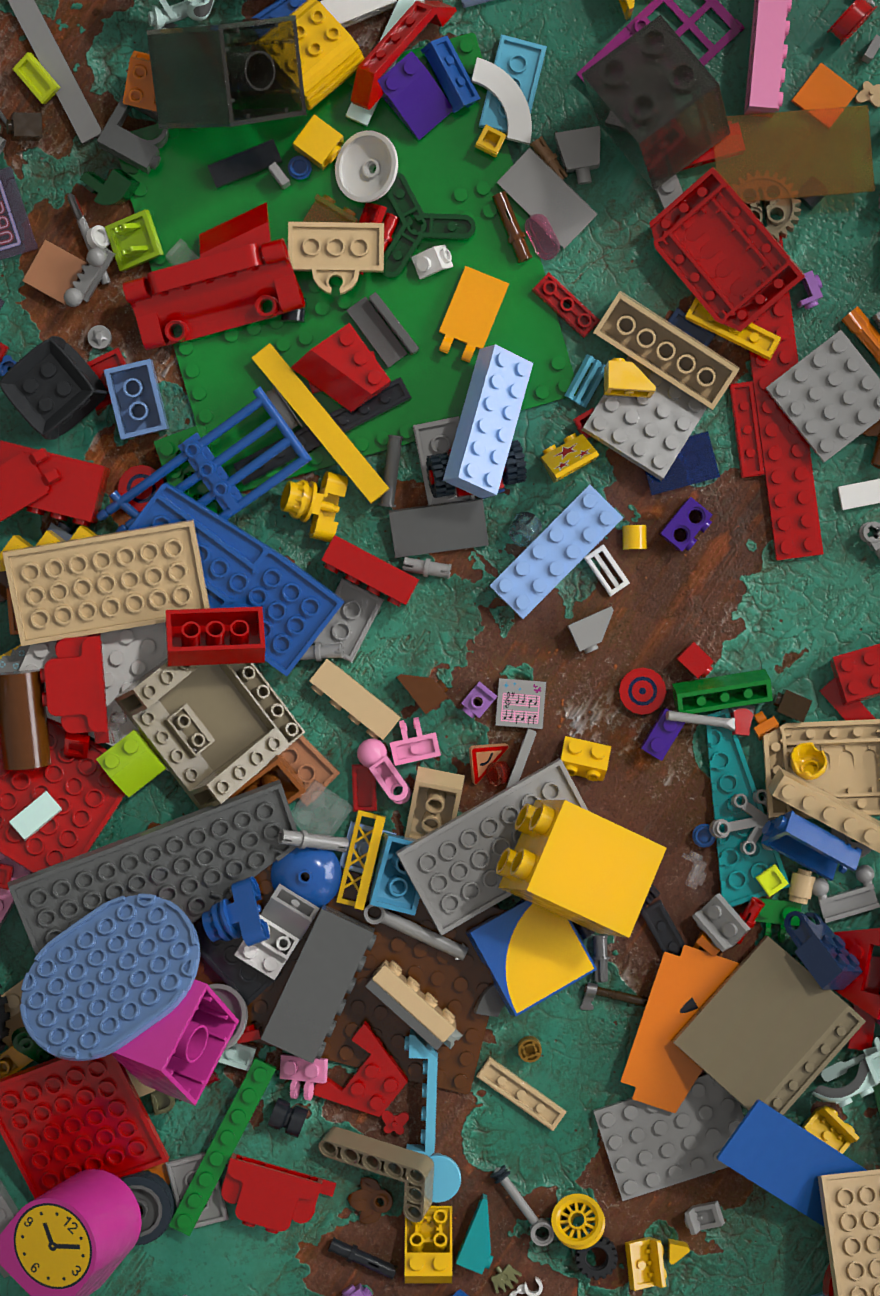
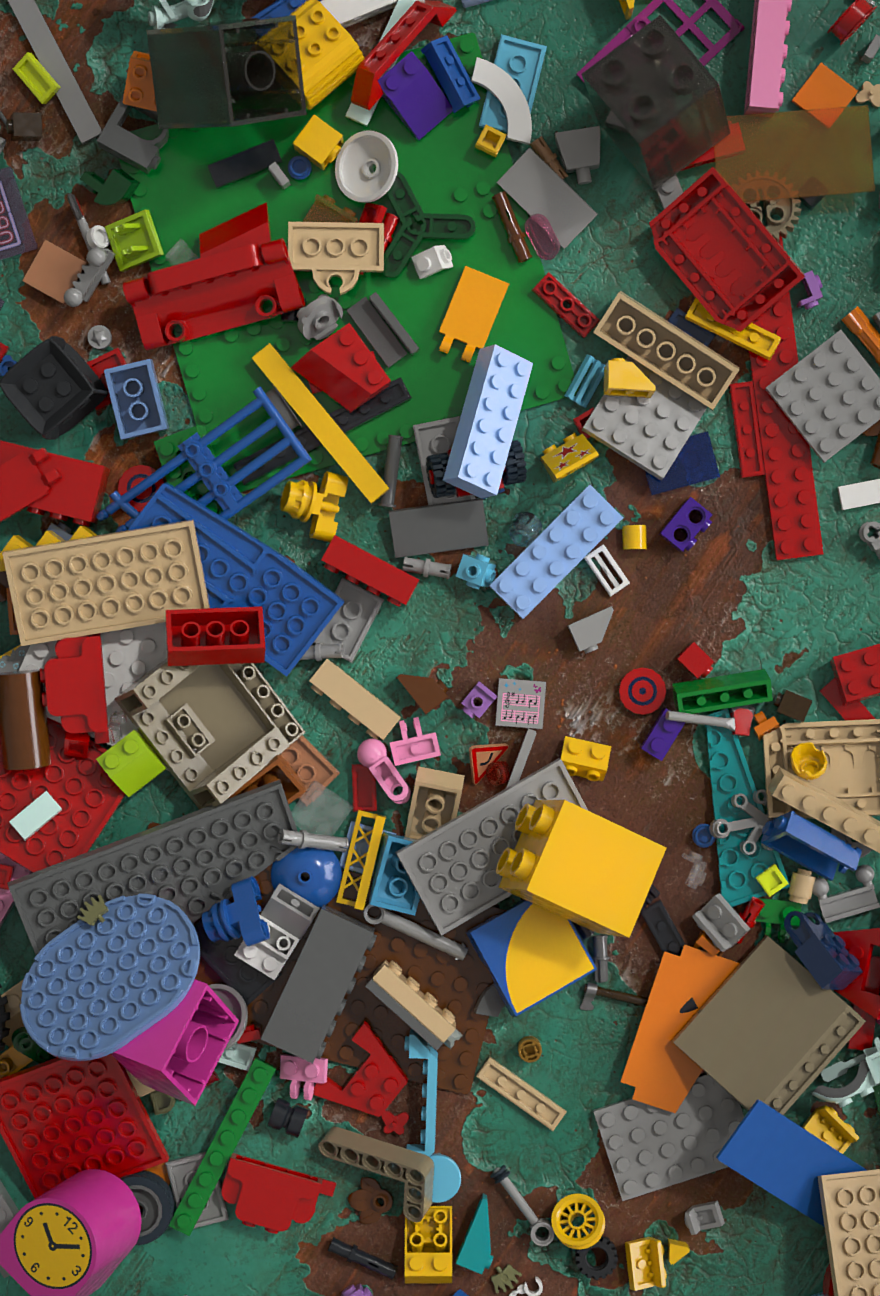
(94, 912): none -> olive piece
(323, 307): none -> light grey plate
(476, 571): none -> medium azure brick

